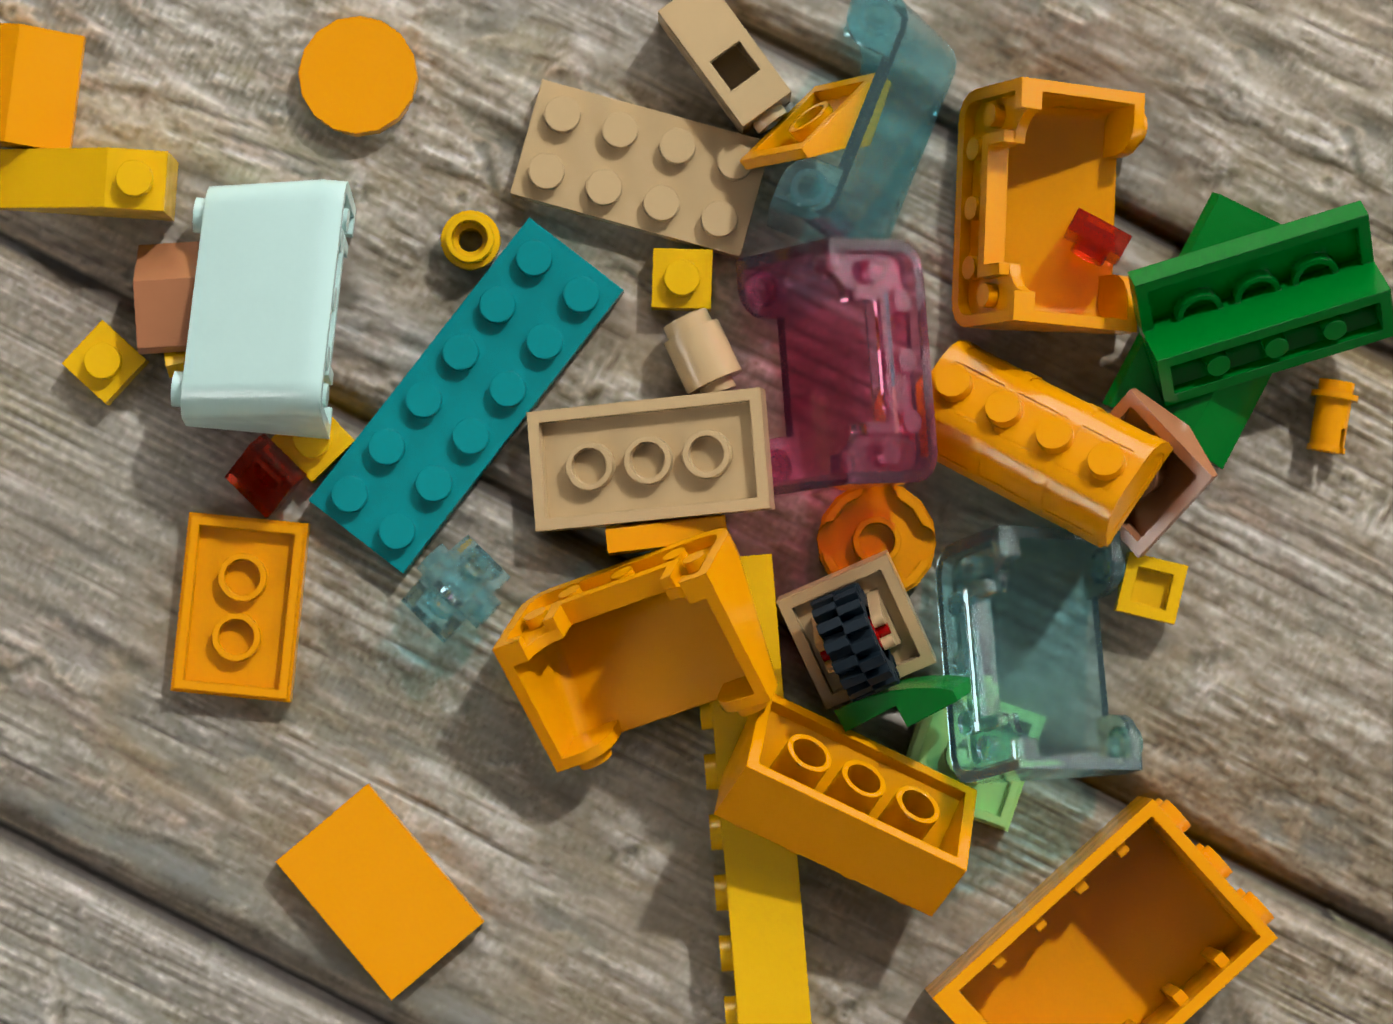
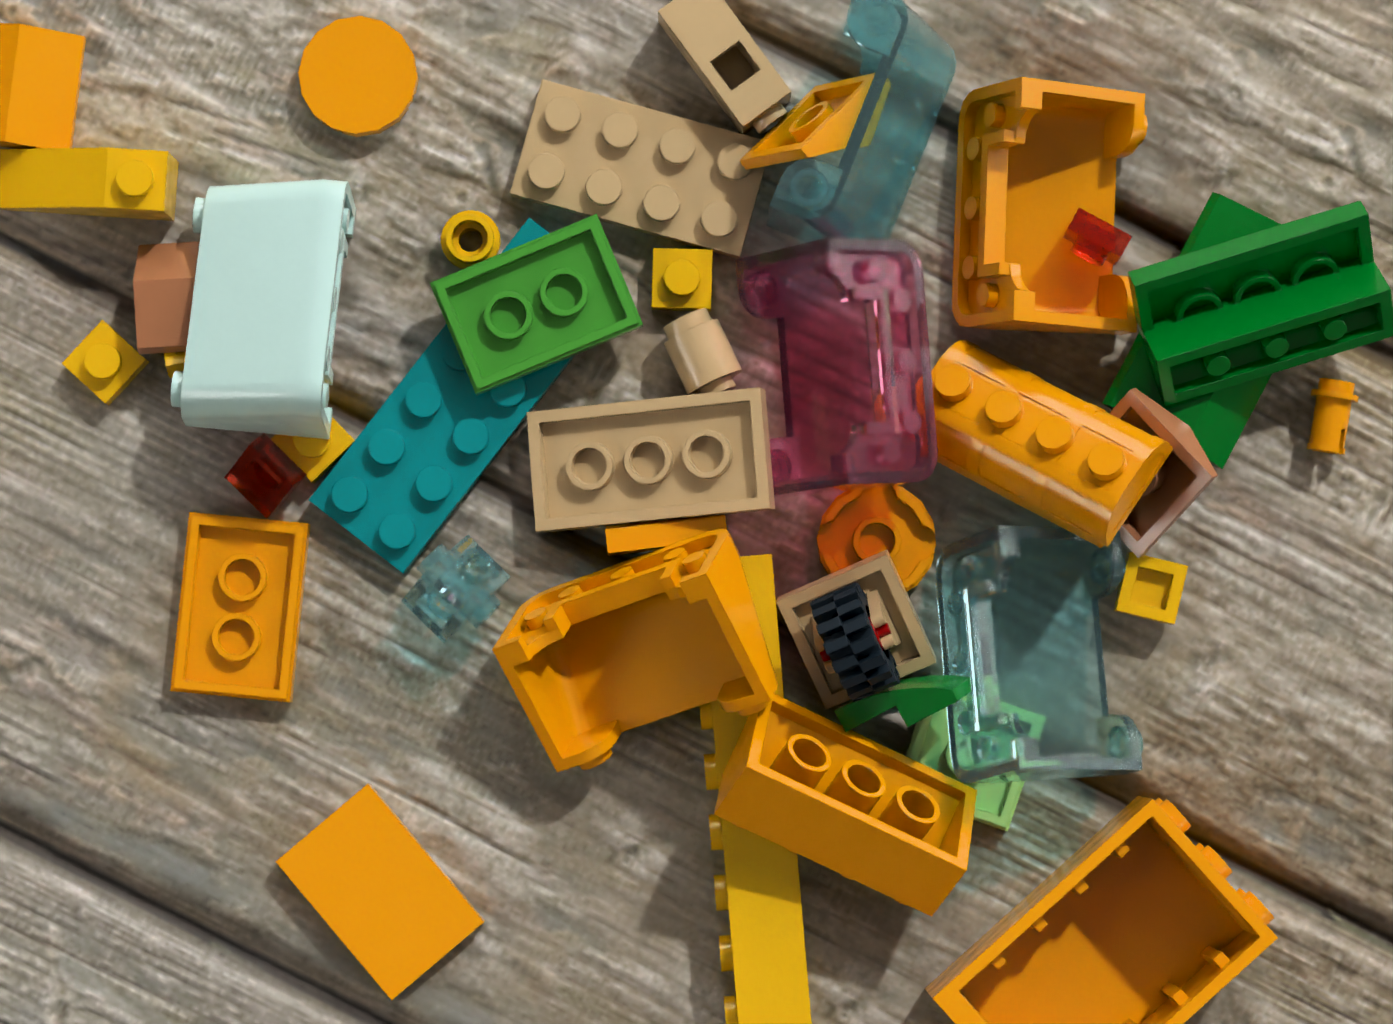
(536, 304): none -> bright green tile

